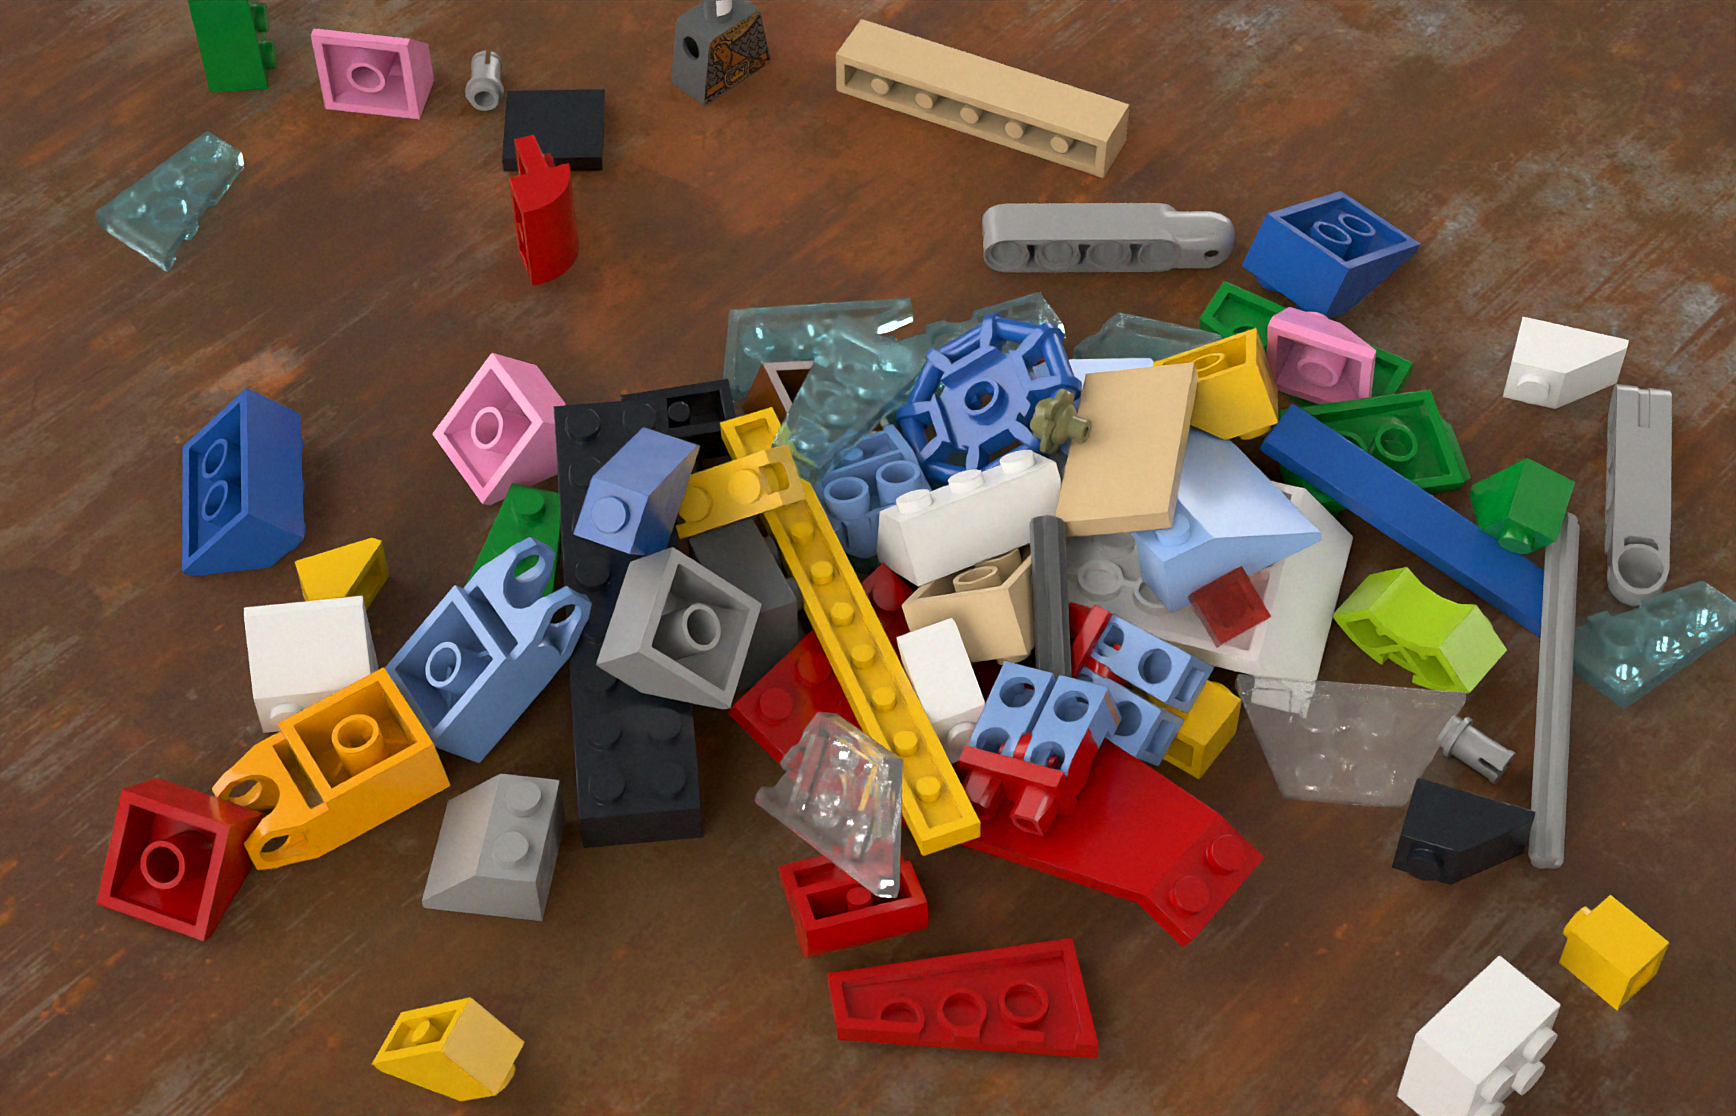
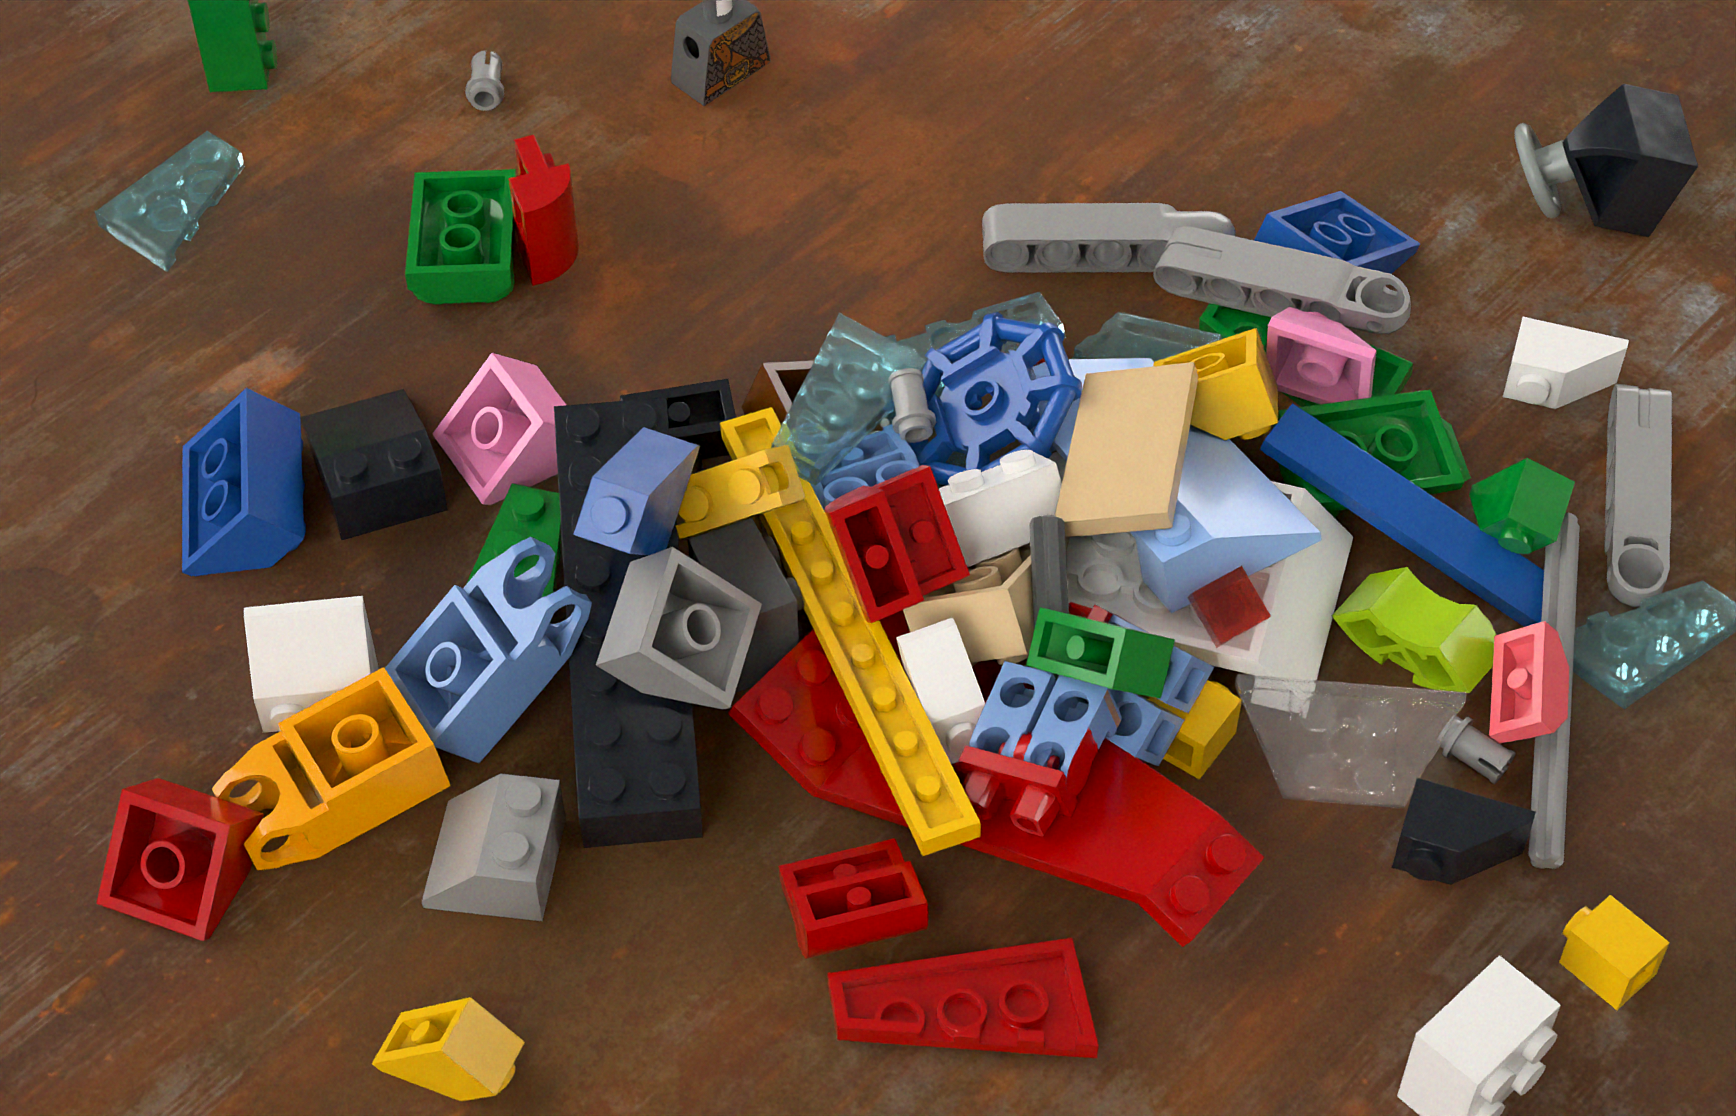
(344, 572): yellow slope -> none
(373, 73): bright pink slope -> none
(375, 463): none -> black slope
(461, 236): none -> green slope
(563, 122): black tile -> none
(796, 333): clear light blue wing -> none
(843, 800): clear wing -> none
(896, 542): none -> red brick
(912, 417): none -> light grey pin
(982, 98): tan brick -> none
(1057, 422): olive plant -> none
(1100, 653): none -> green slope
(1273, 277): none -> light grey piece
(1528, 683): none -> coral slope
(1625, 157): none -> black piece

